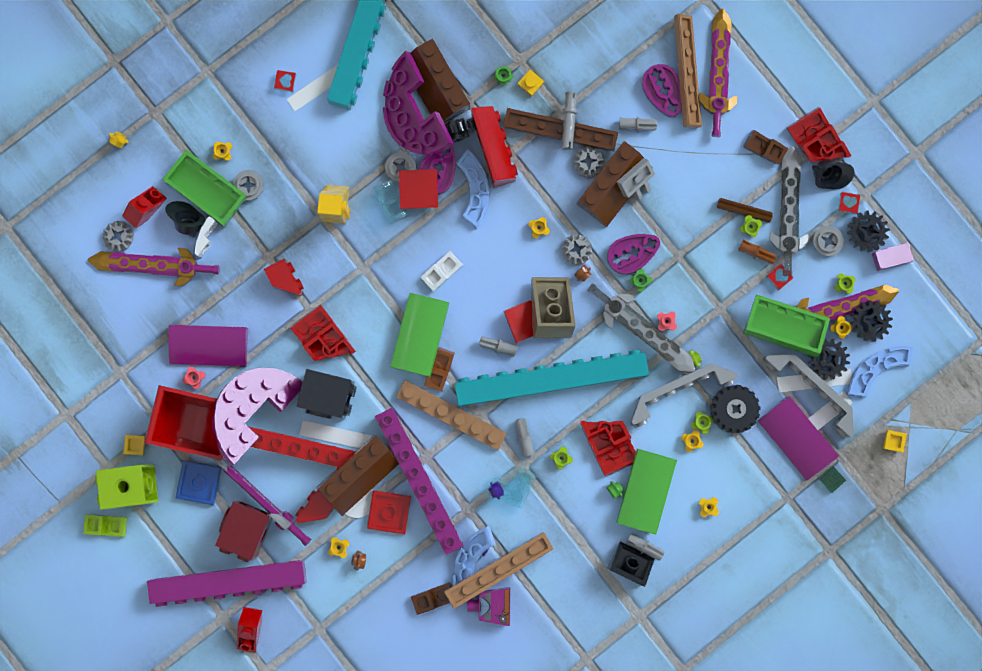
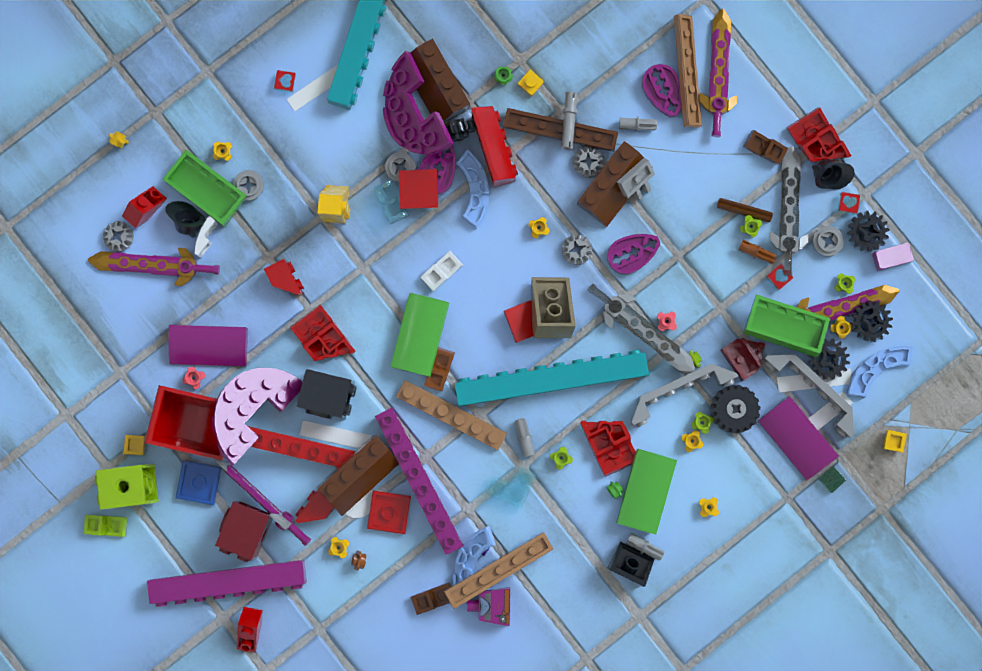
(496, 490): dark purple plate -> none
(498, 346): light grey axle -> none
(583, 273): dark orange plate -> none
(640, 275): bright green plate -> none
(744, 357): none -> dark red slope

